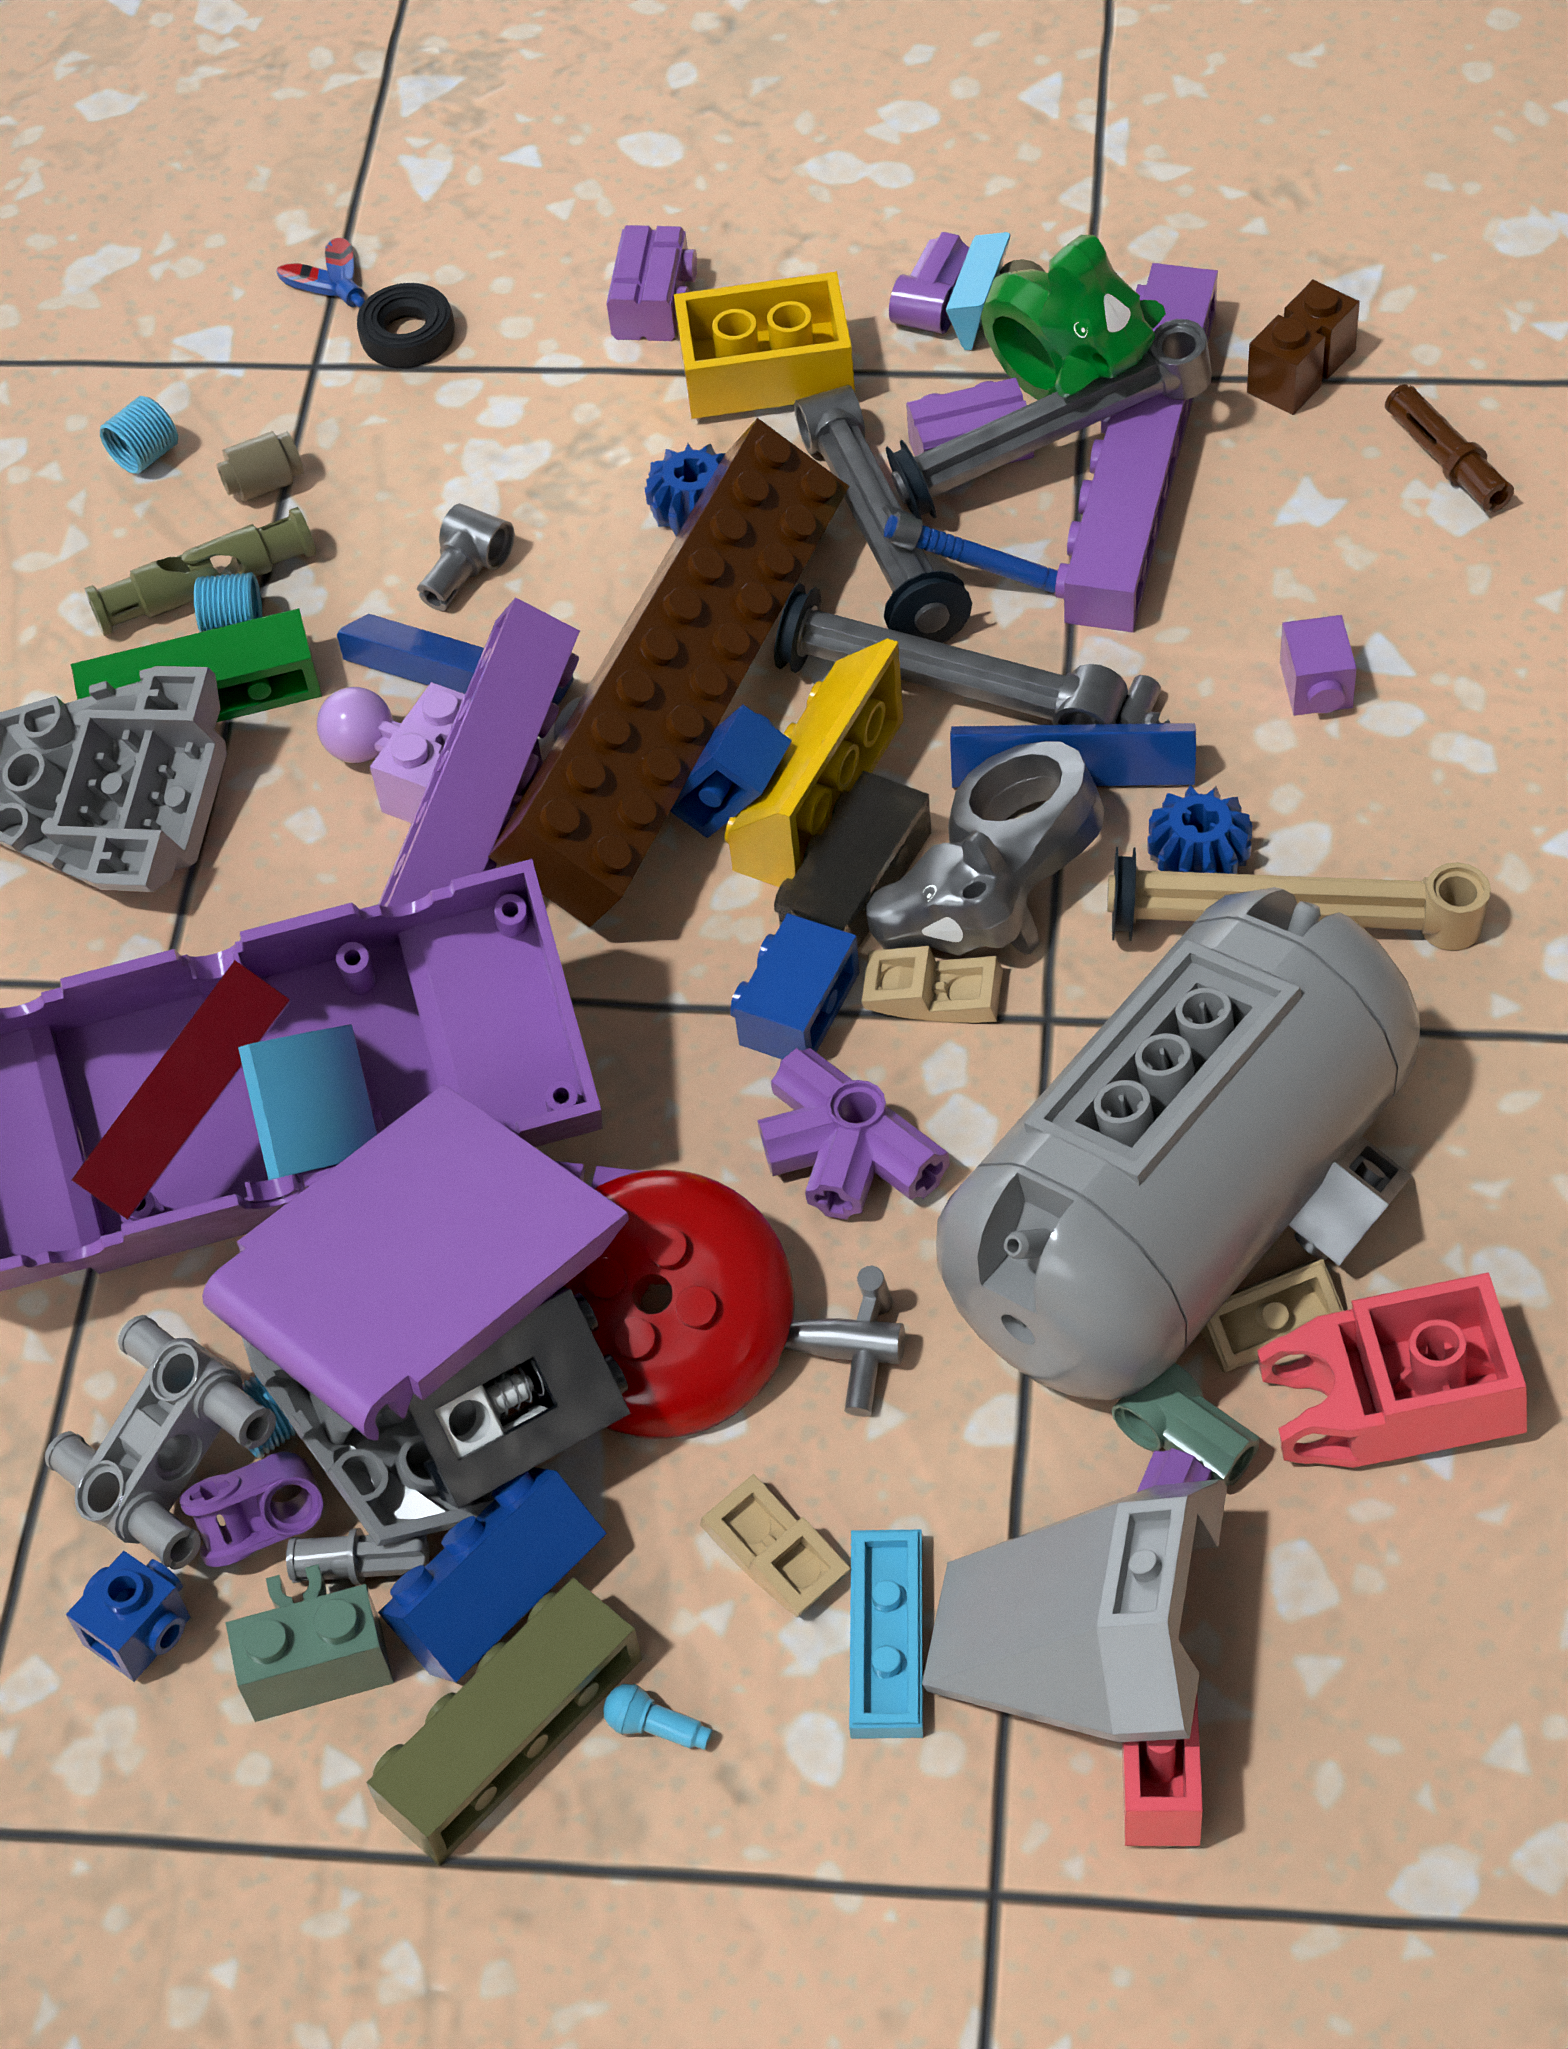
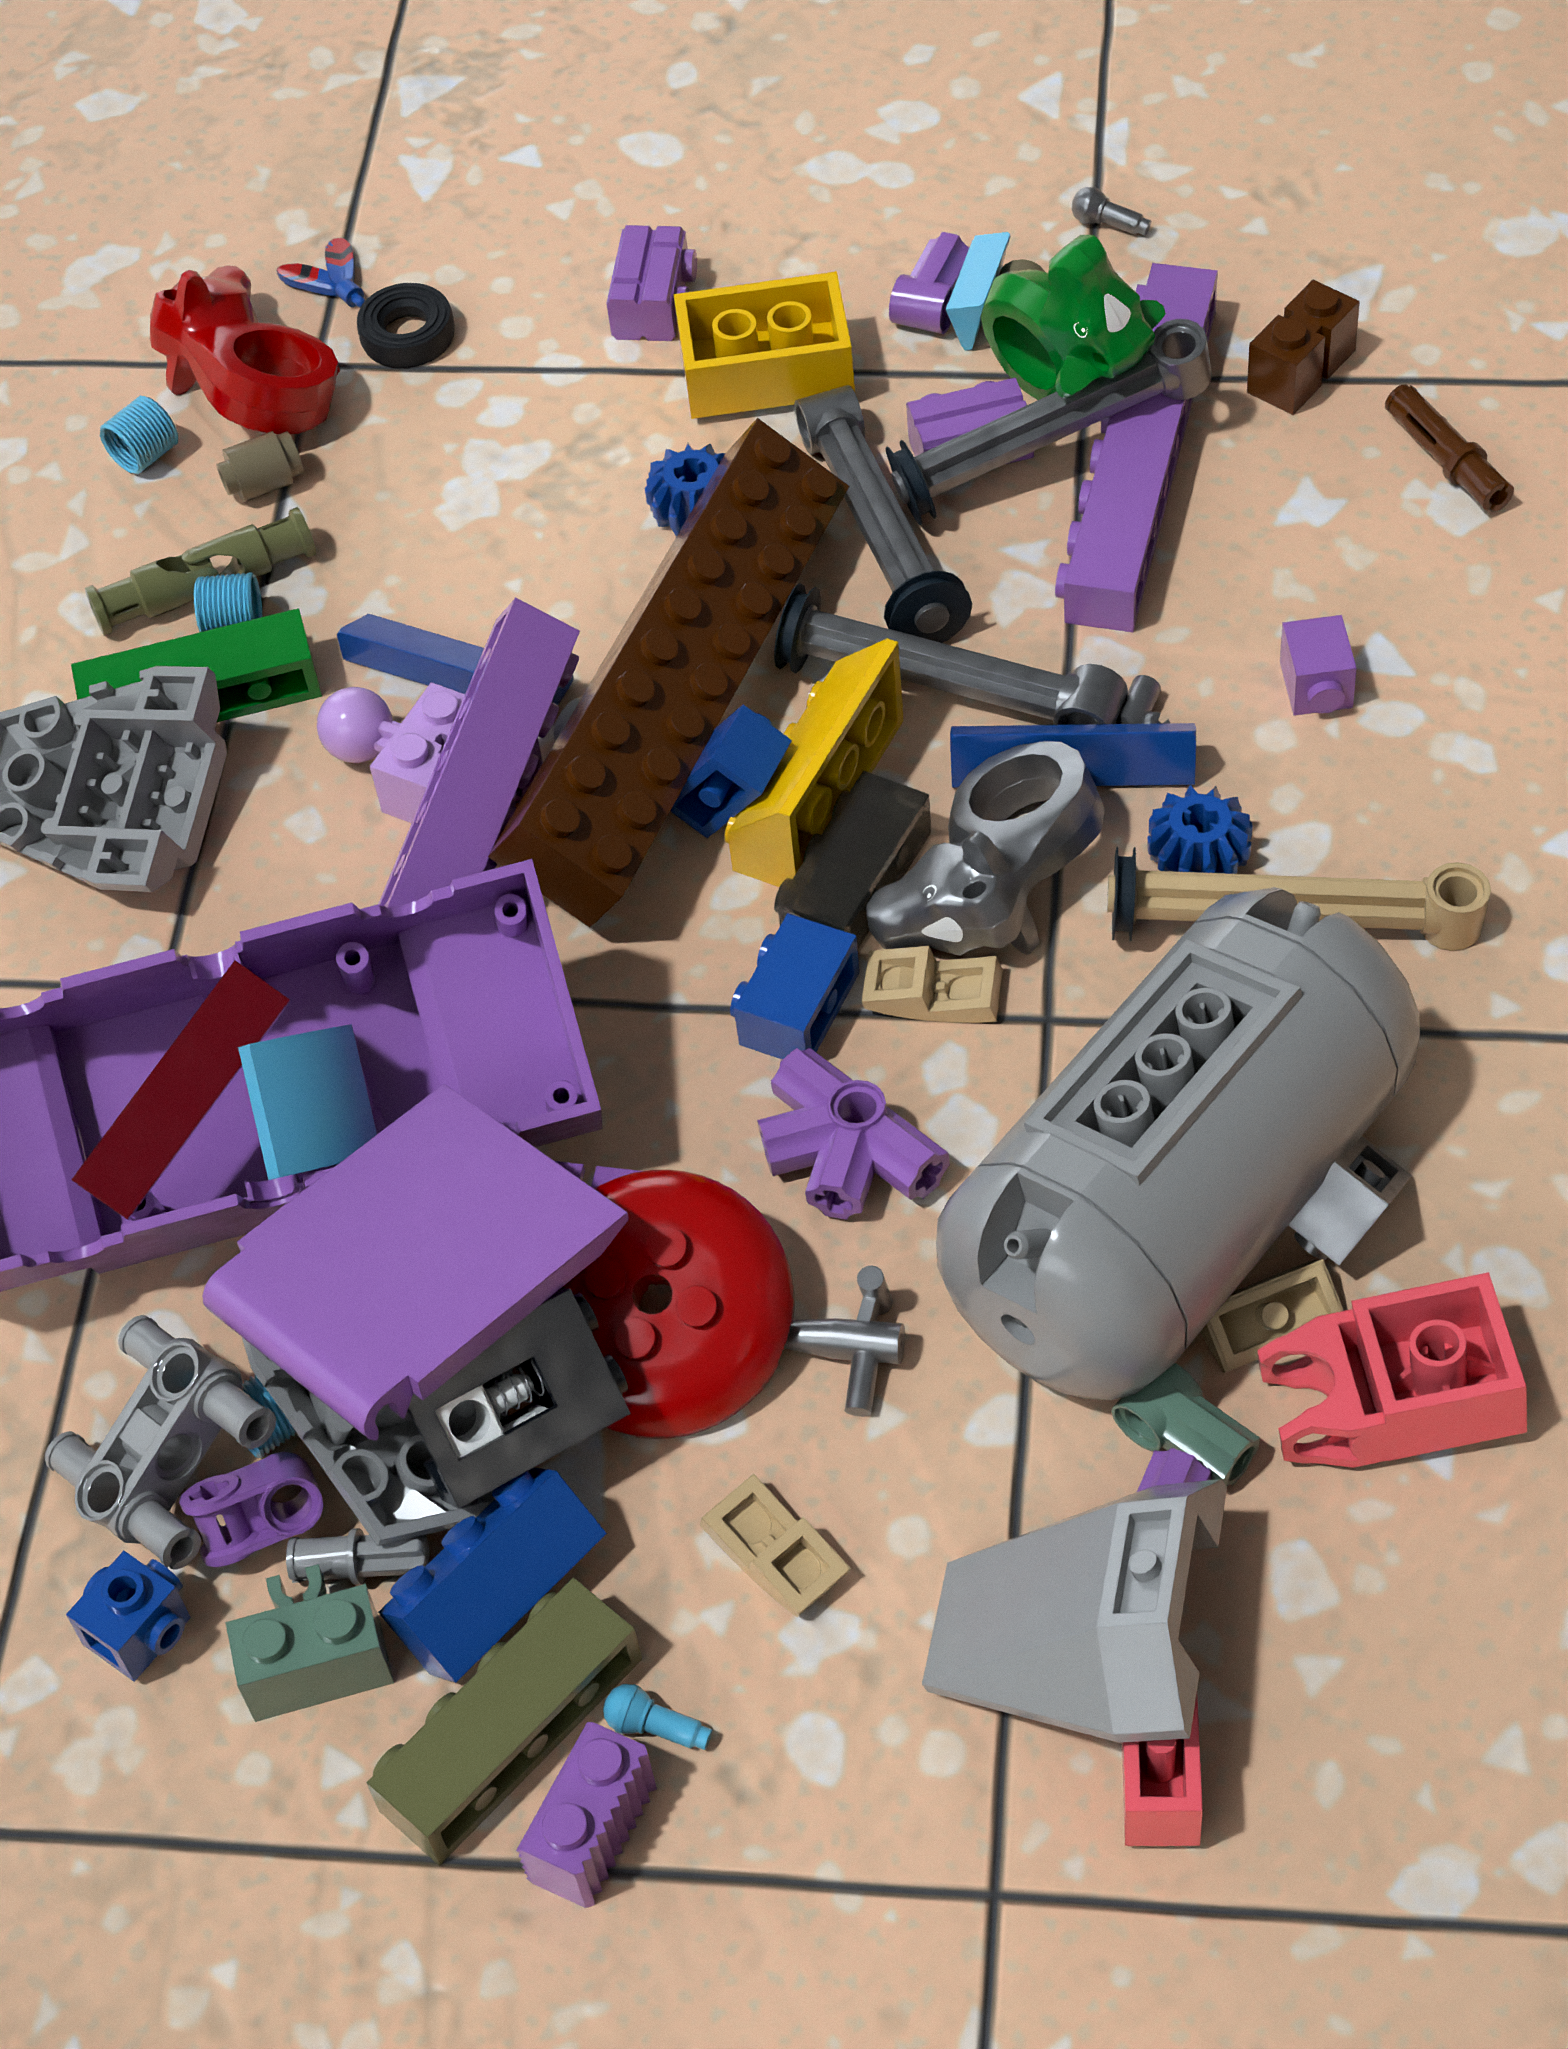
(247, 369): none -> red animal
(467, 544): flat silver pin -> none
(587, 1815): none -> medium lavender brick
(886, 1634): medium azure tile -> none
(908, 532): blue piece -> none
(1093, 206): none -> flat silver piece

